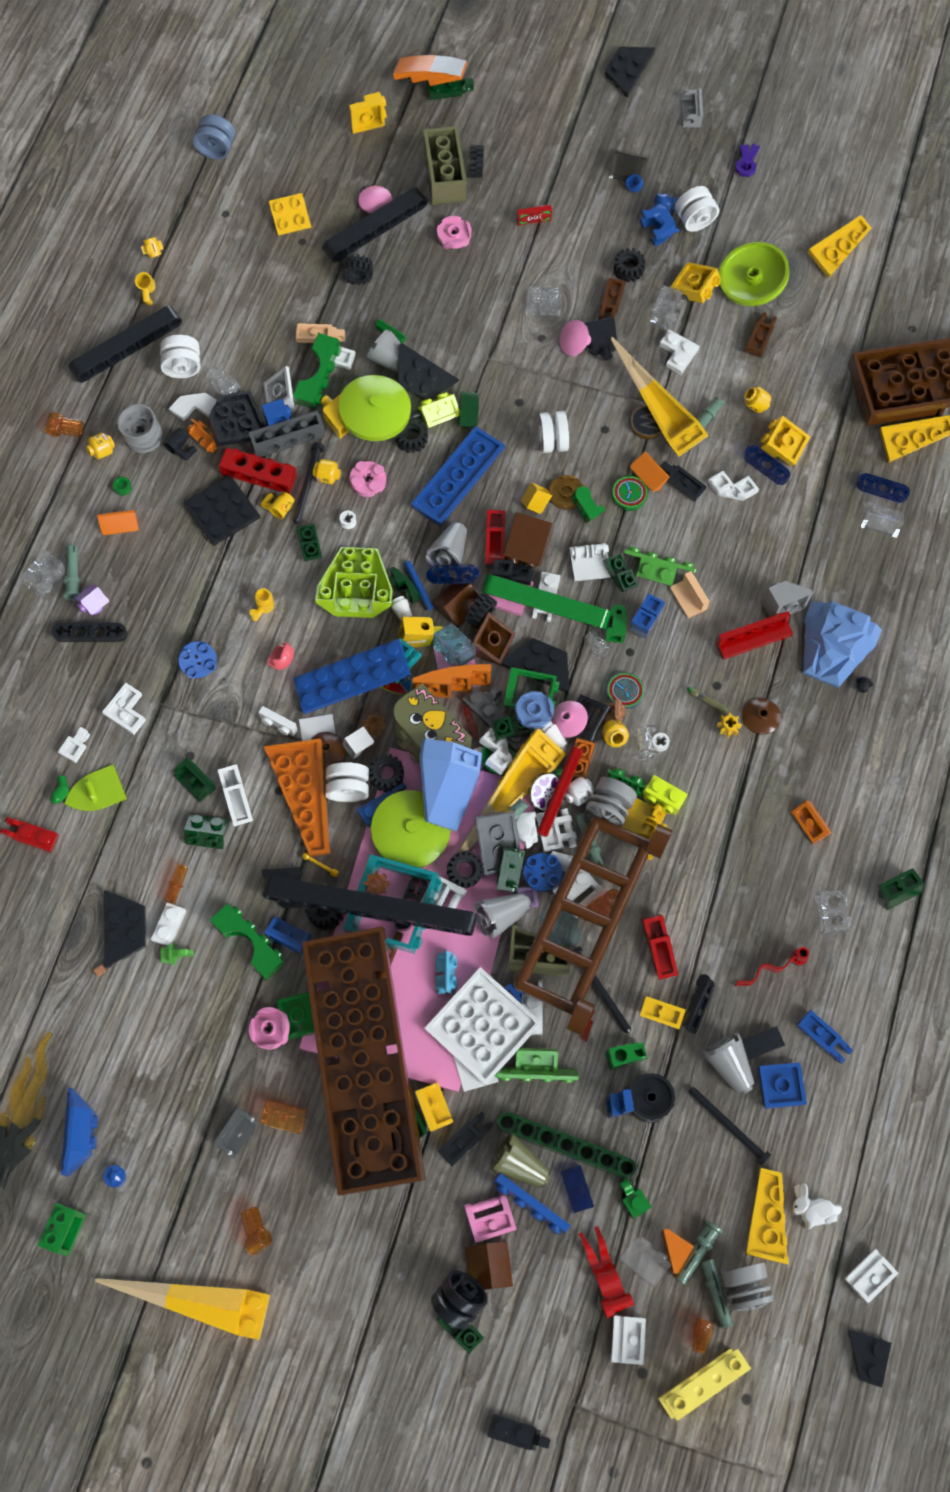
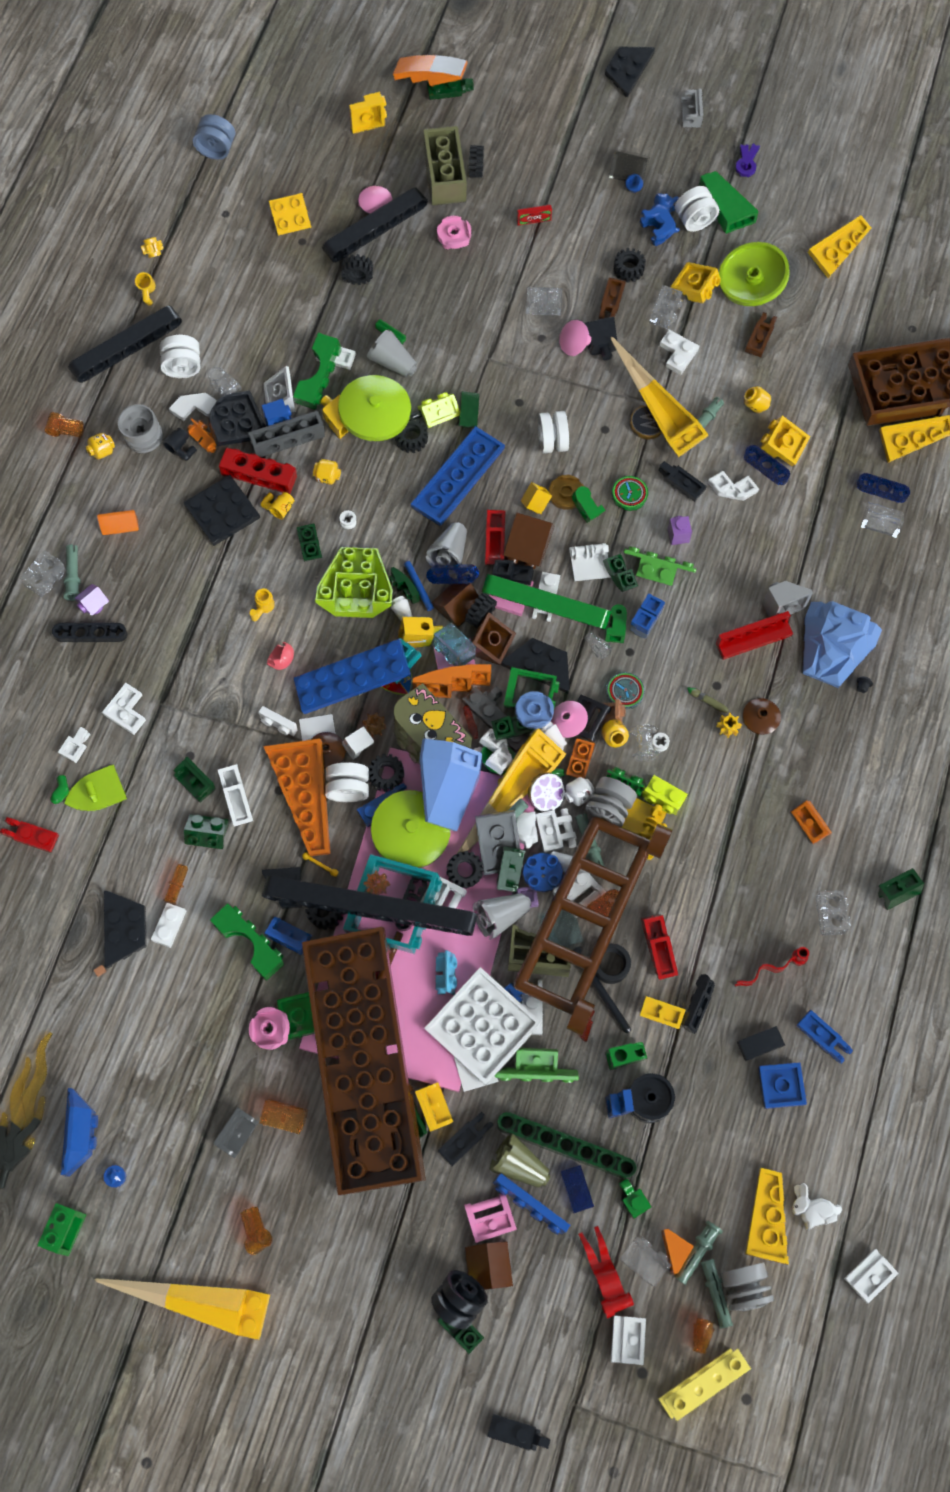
(122, 486): green tile -> none
(171, 954): bright green piece -> none
(206, 657): plate -> none
(308, 332): light nougat hinge -> none
(317, 449): black bar -> none
(365, 469): bright pink plate -> none
(421, 375): black wing -> none
(560, 791): red axle -> none
(612, 979): none -> black tyre
(649, 472): orange slope -> none
(679, 530): none -> medium lavender brick
(690, 595): light nougat panel -> none
(730, 1126): black bar -> none
(731, 1063): light grey cone -> none
(734, 209): none -> green slope
(870, 1357): black wing -> none

